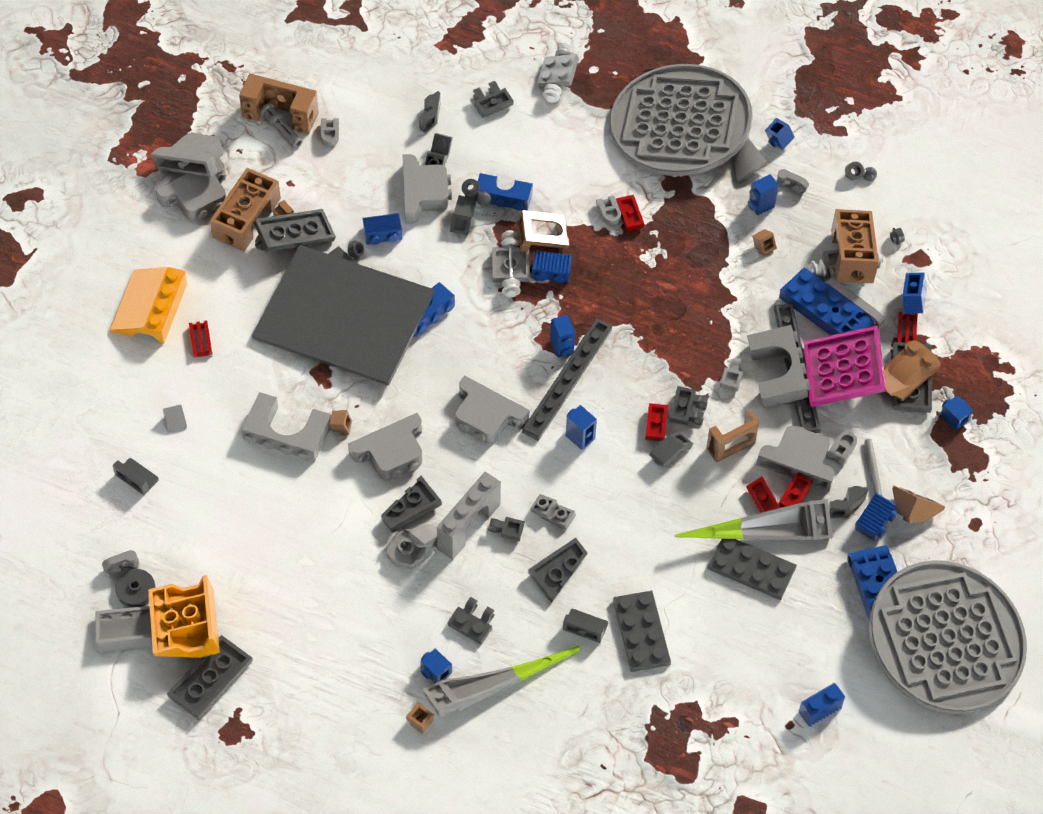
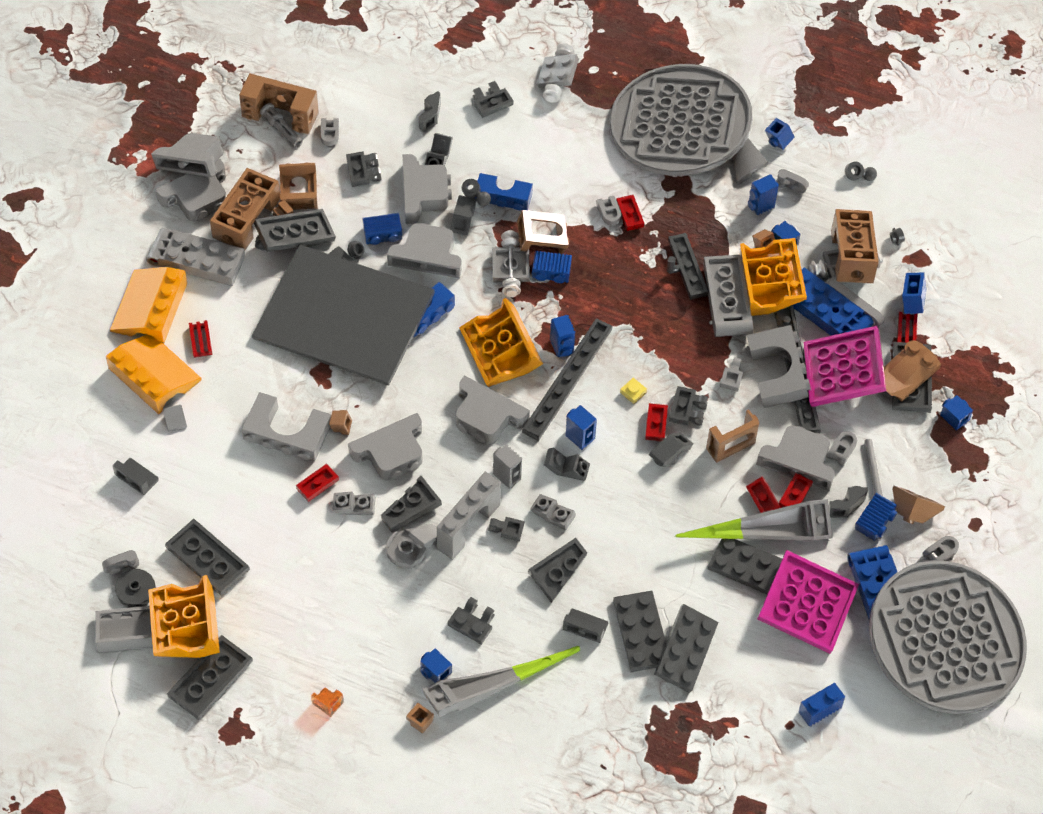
(151, 370): none -> light orange piece
(196, 256): none -> light grey hinge
(207, 556): none -> dark grey plate
(299, 200): none -> medium nougat panel
(317, 482): none -> red plate
(328, 701): none -> clear orange panel
(354, 504): none -> light grey slope
(358, 171): none -> dark grey plate
(427, 251): none -> light grey brick
(501, 345): none -> light orange piece
(507, 466): none -> light grey brick
(571, 467): none -> dark grey slope
(633, 390): none -> light yellow plate
(686, 265): none -> dark grey plate
(686, 648): none -> dark grey plate
(728, 295): none -> light grey hinge
(773, 276): none -> light orange piece
(785, 231): none -> blue brick
(808, 601): none -> dark pink plate
(946, 546): none -> light grey plate

